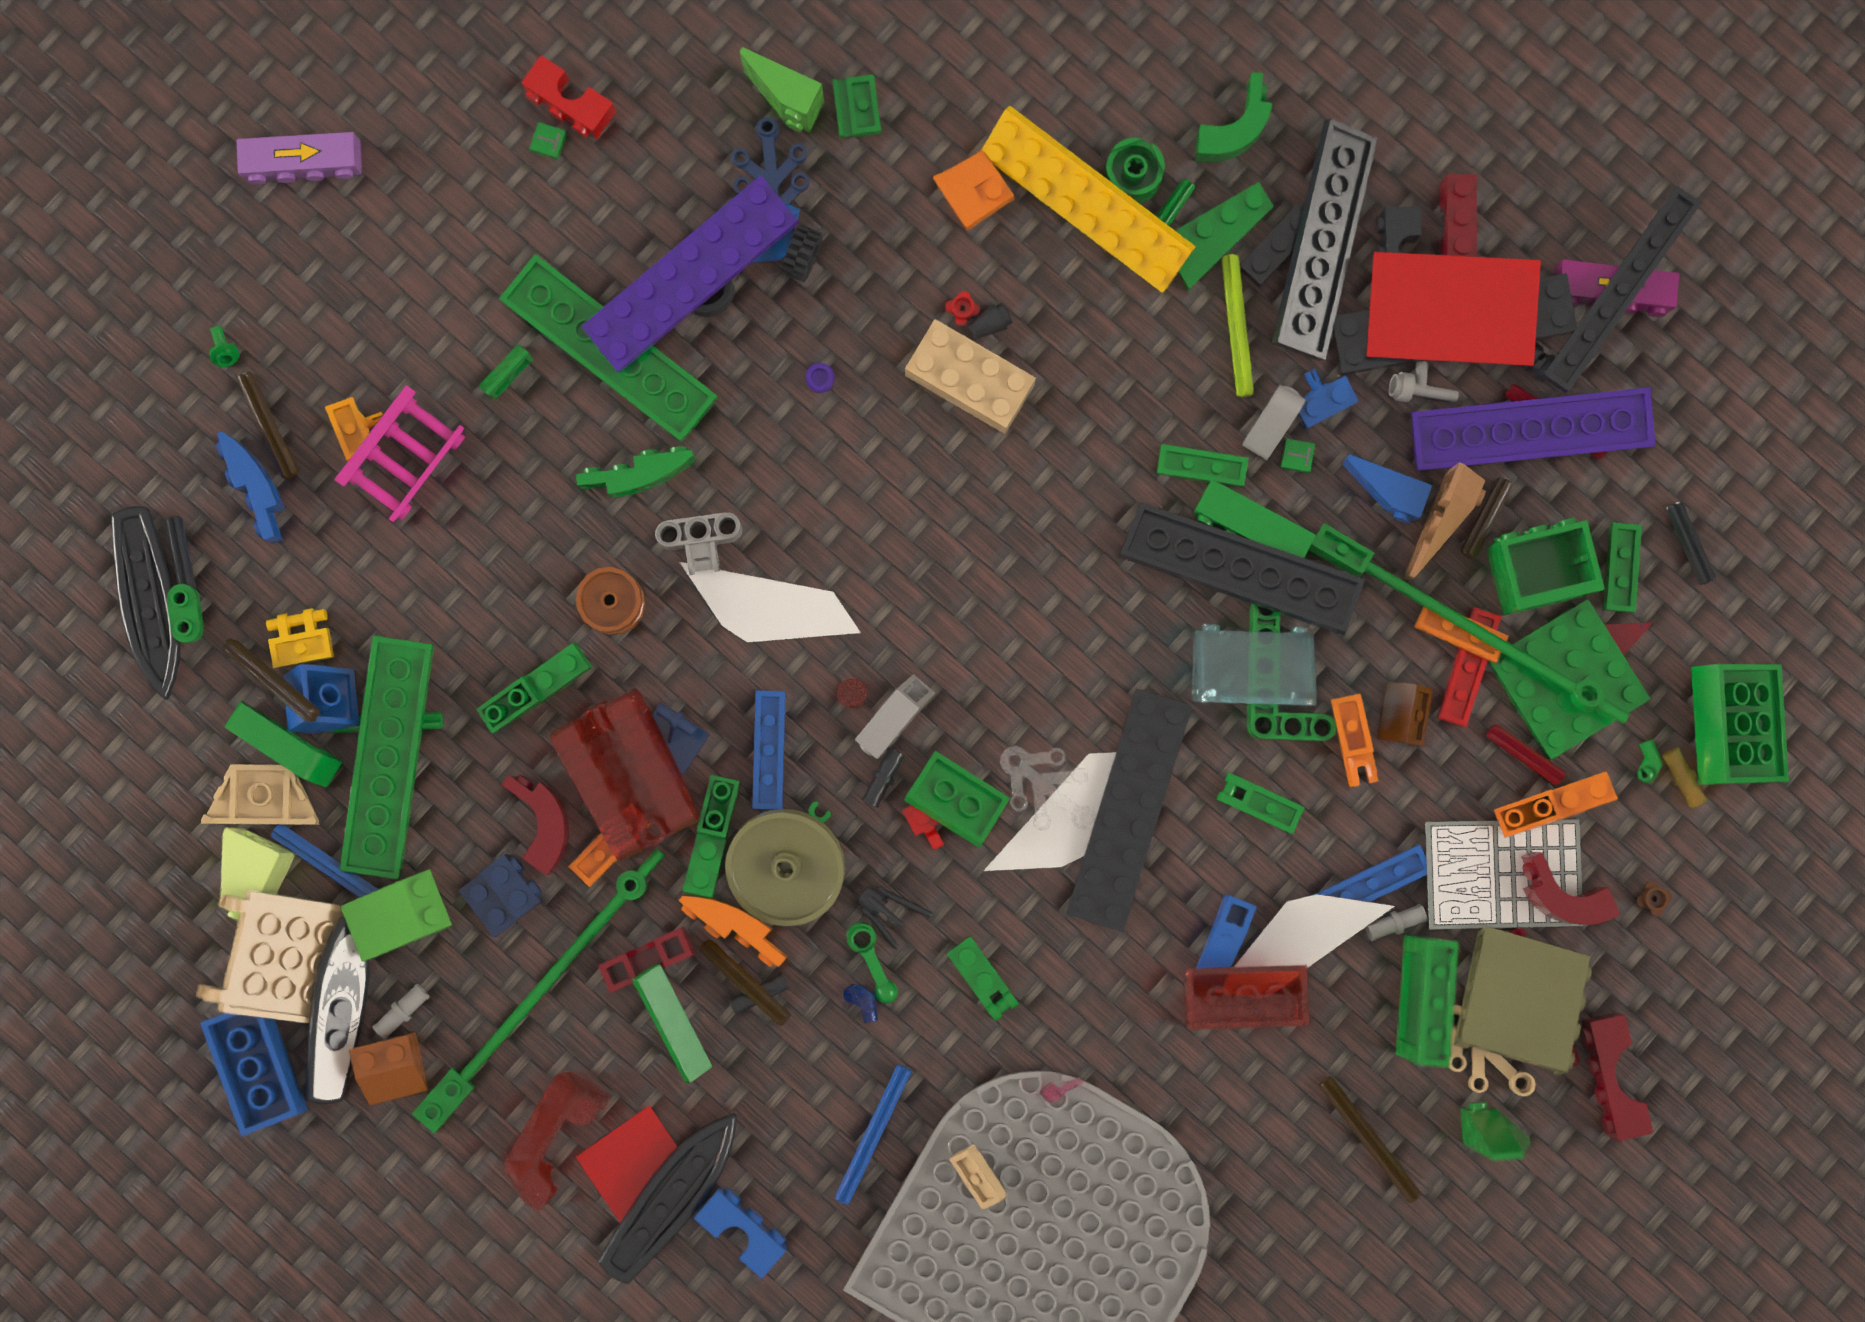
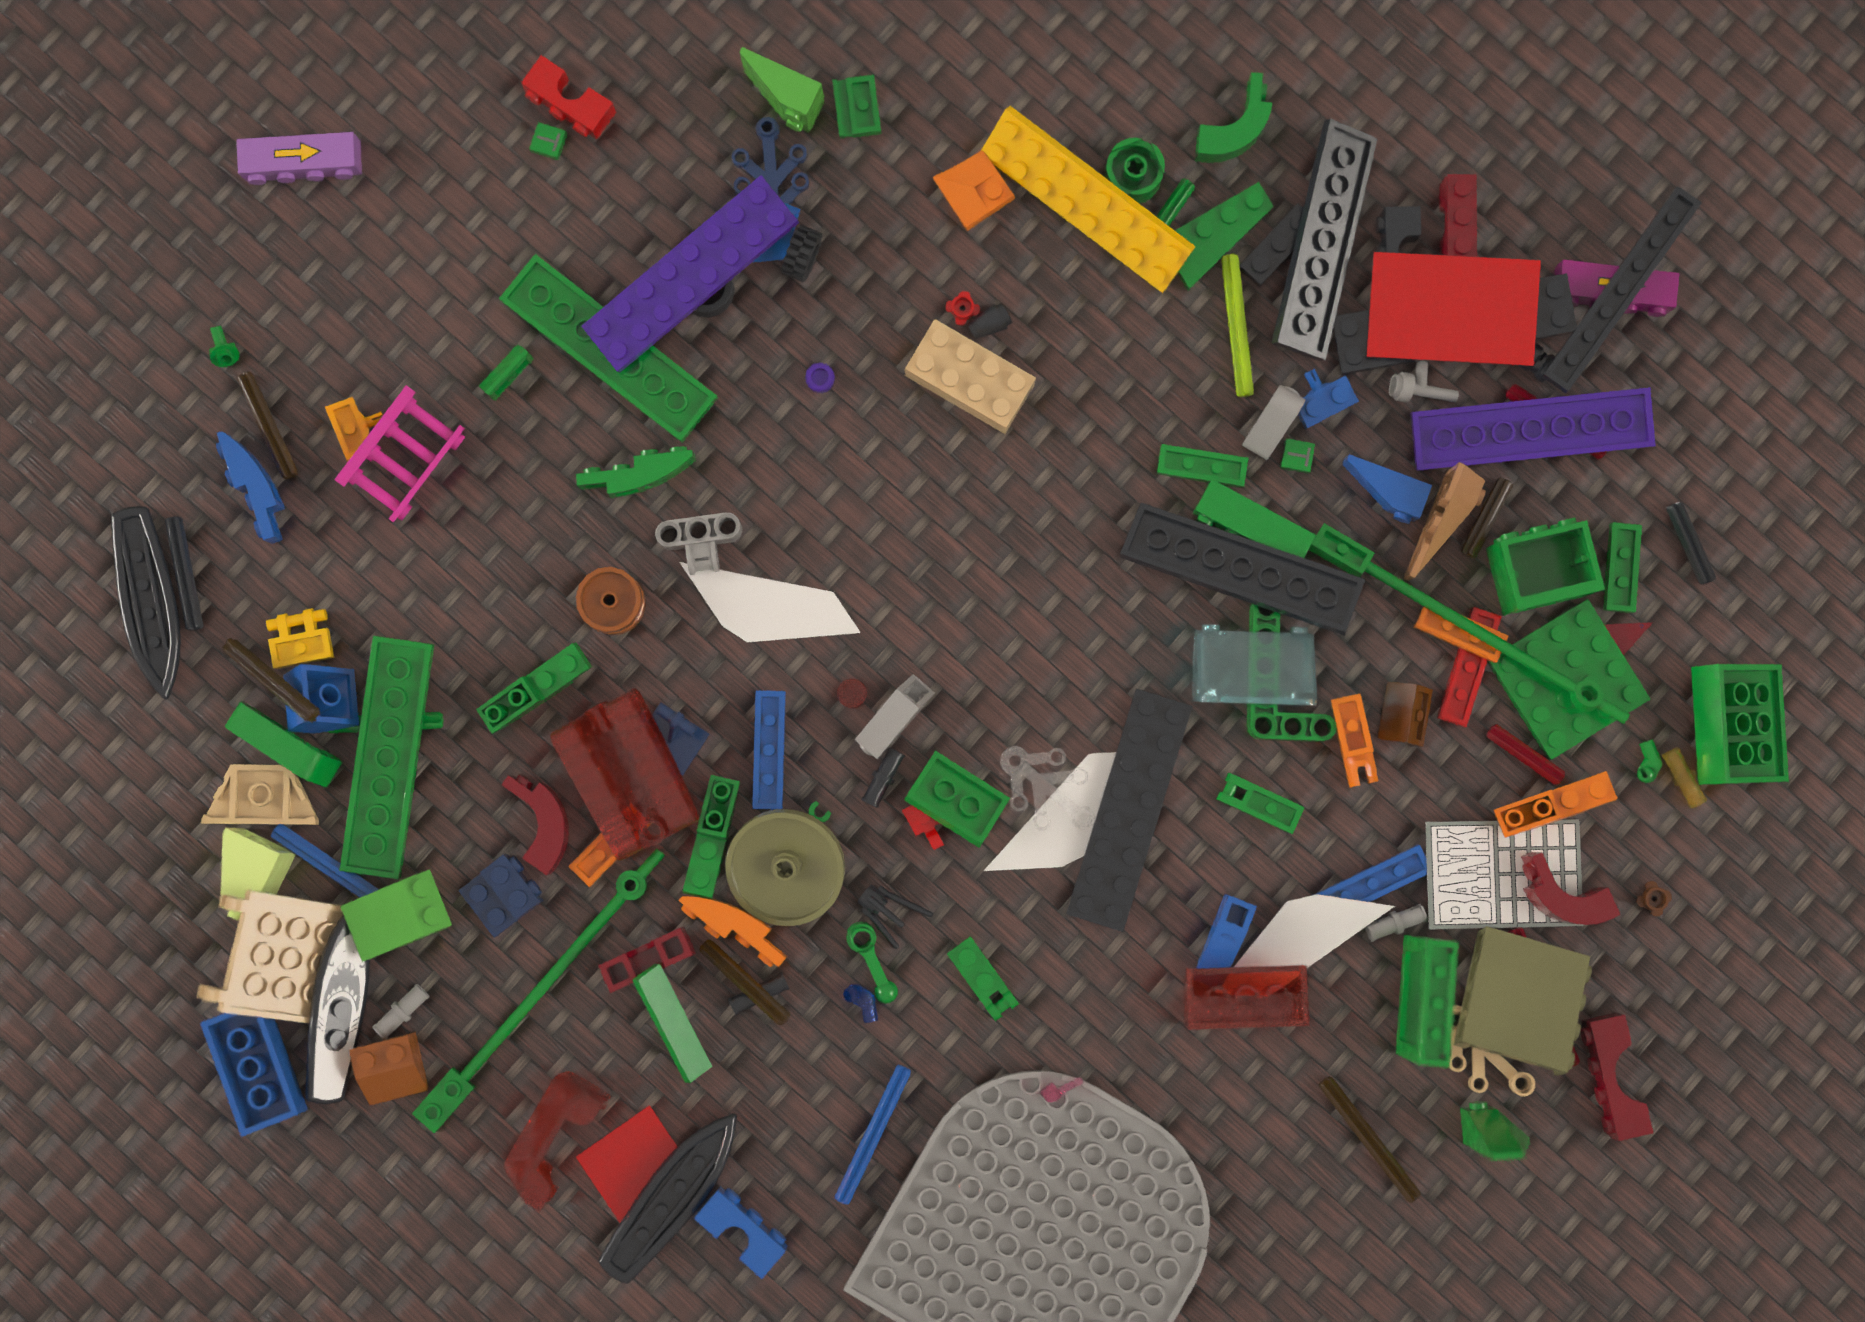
(188, 612): green plate -> none
(978, 1177): tan plate -> none

